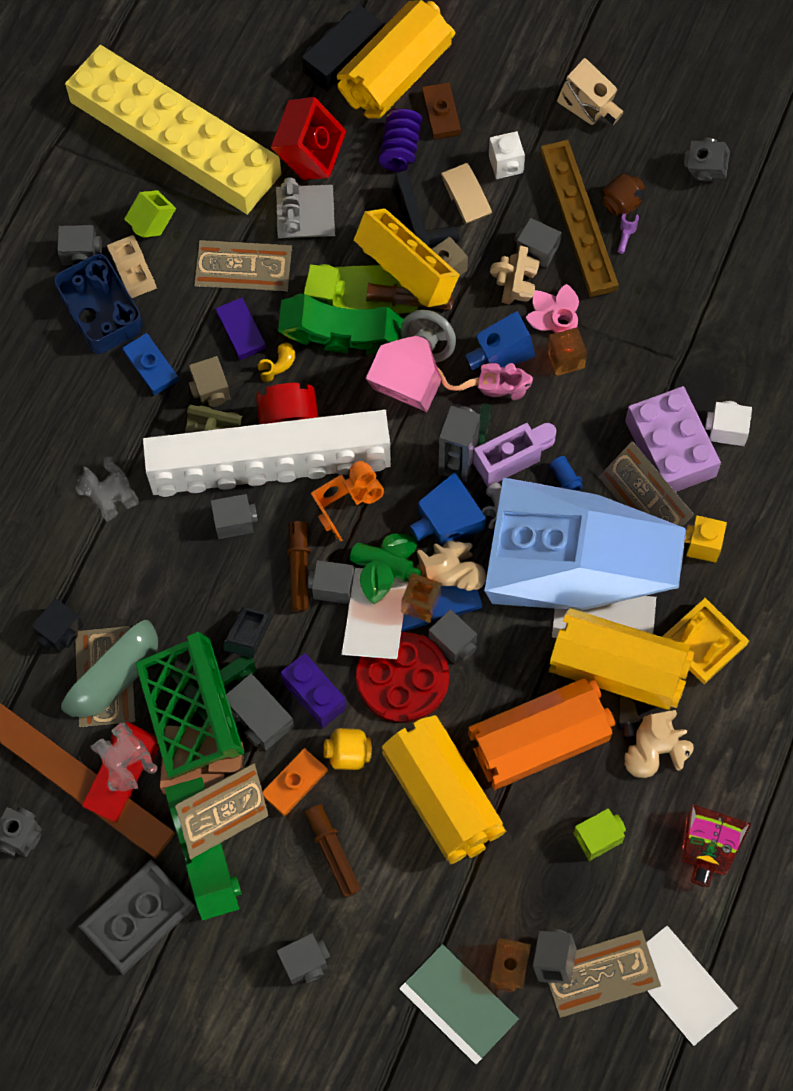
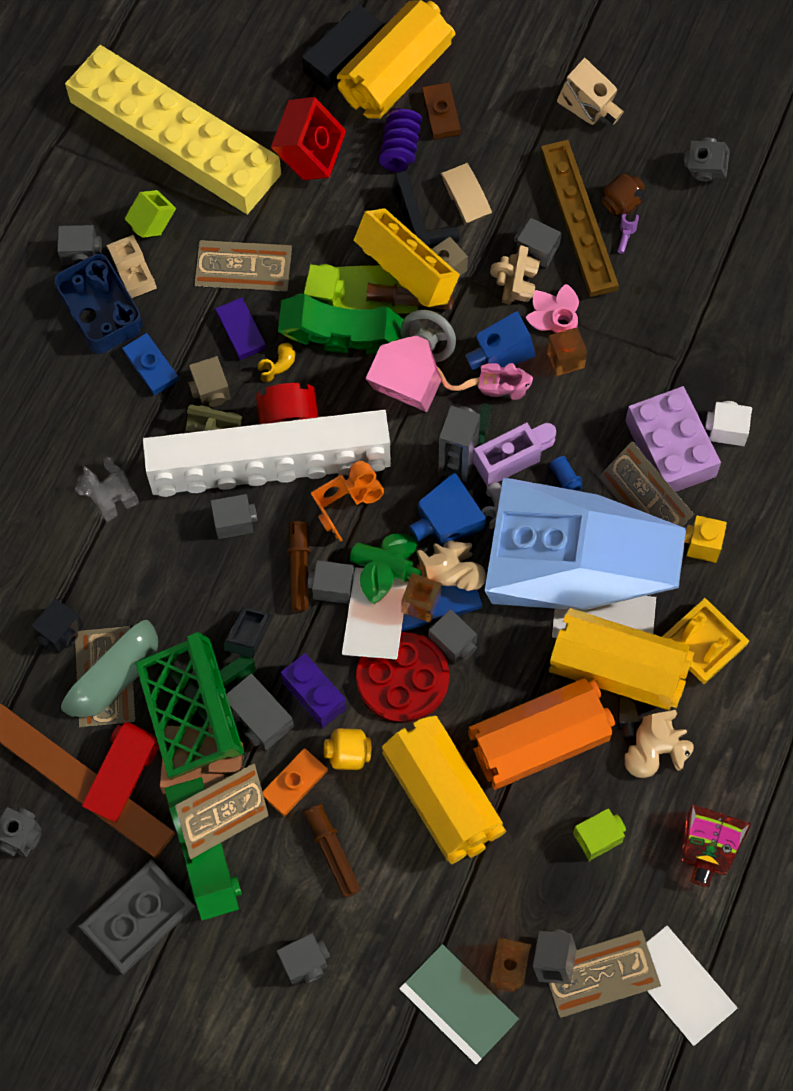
(122, 754): clear animal -> none
(304, 210): light grey hinge -> none
(506, 155): white brick -> none

